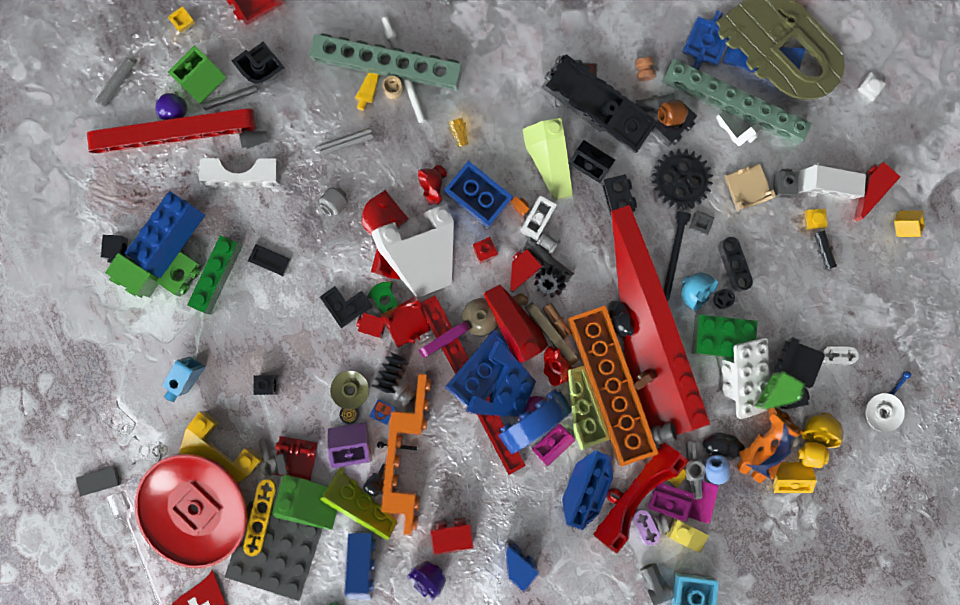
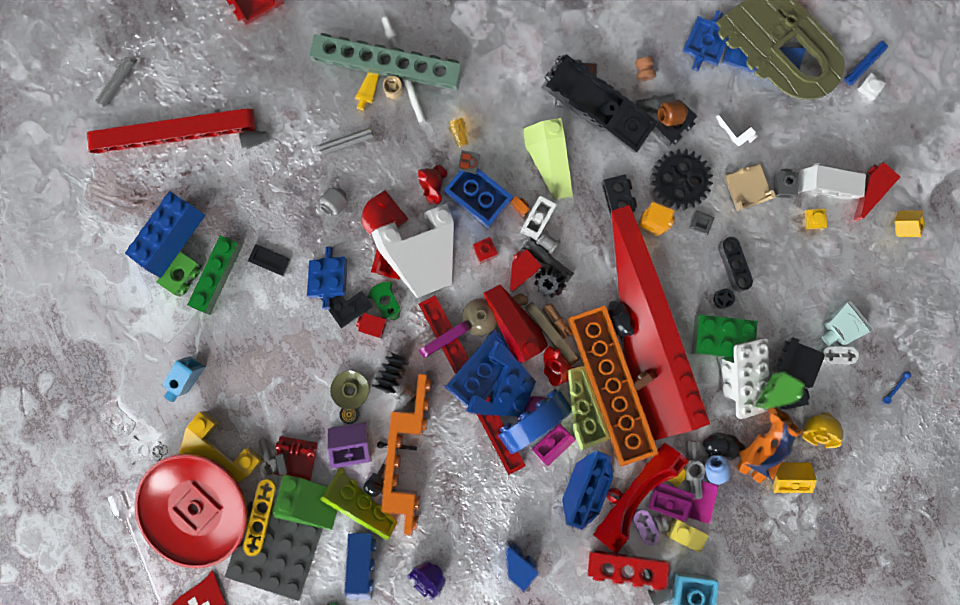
(97, 481): dark grey tile -> none
(112, 246): black brick -> none
(129, 274): bright green brick -> none
(170, 106): dark purple hair -> none
(181, 20): yellow plate -> none
(197, 74): bright green slope -> none
(230, 97): flat silver bar -> none
(258, 64): black brick -> none
(264, 173): white arch -> none
(264, 384): black brick -> none
(327, 277): none -> blue plate
(382, 411): tile -> none
(406, 322): red piece -> none
(451, 536): red brick -> none
(469, 162): none -> tile
(591, 161): black brick -> none
(656, 220): none -> light orange arch
(660, 568): none -> red brick
(663, 433): dark grey wheel -> none
(682, 219): black piece -> none
(697, 289): medium azure cylinder -> none
(736, 102): sand green brick -> none
(813, 454): yellow head -> none
(825, 250): black pin -> none
(845, 325): none -> light aqua torso
(866, 62): none -> blue axle
(893, 414): white dish -> none

